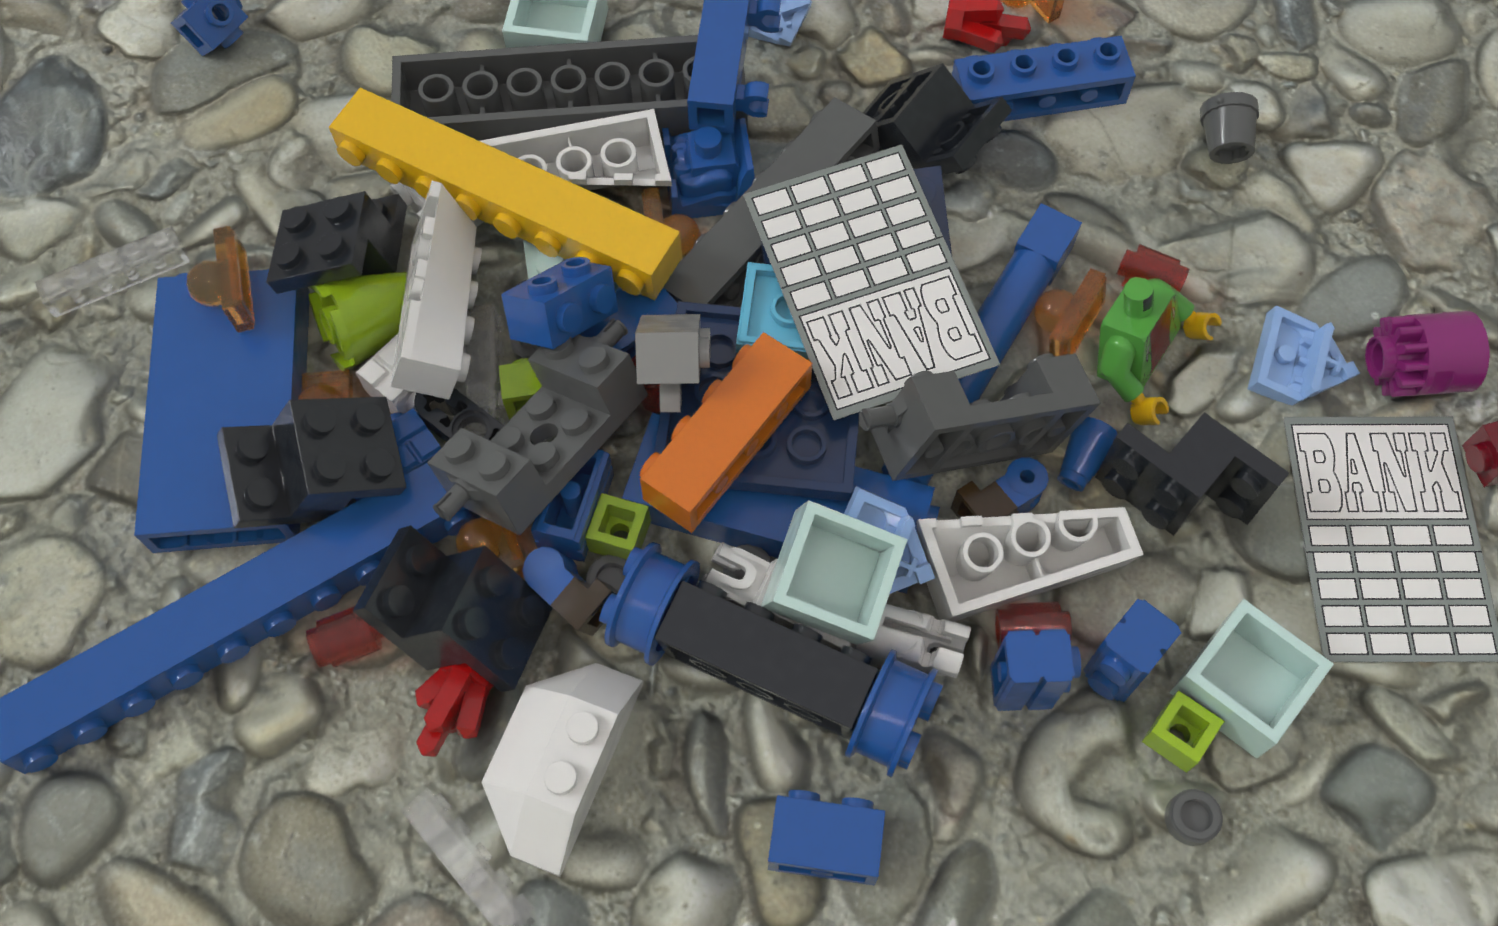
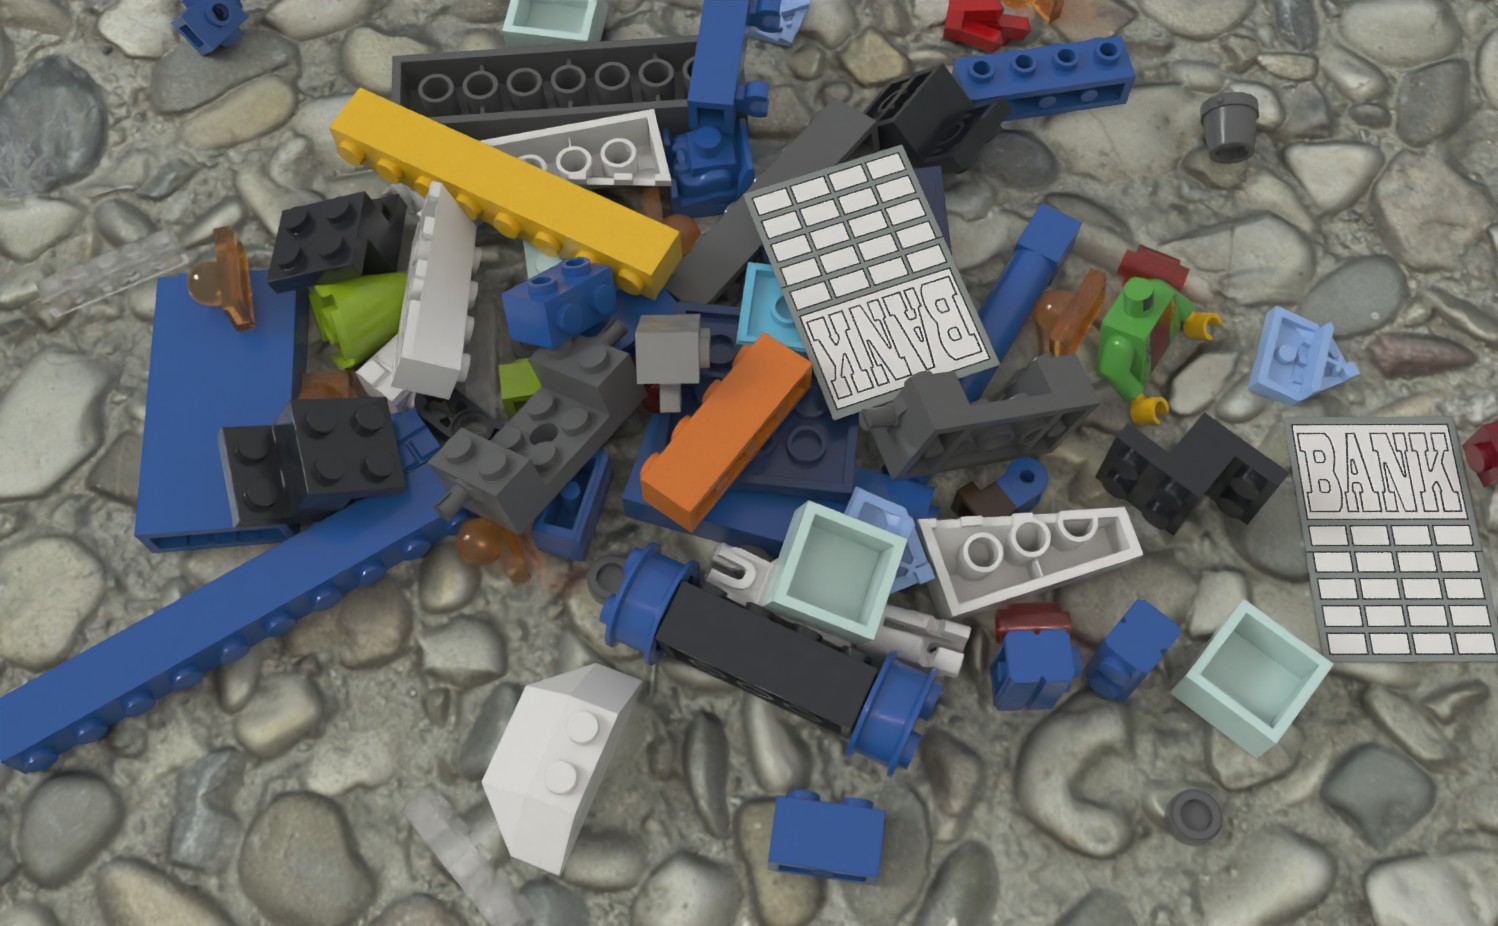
(342, 639): clear red brick -> none
(454, 608): black bracket -> none
(454, 704): red rock -> none
(558, 583): leg -> none
(616, 515): lime plate -> none
(1085, 453): blue cone -> none
(1193, 721): lime plate -> none
(1428, 354): magenta gear -> none

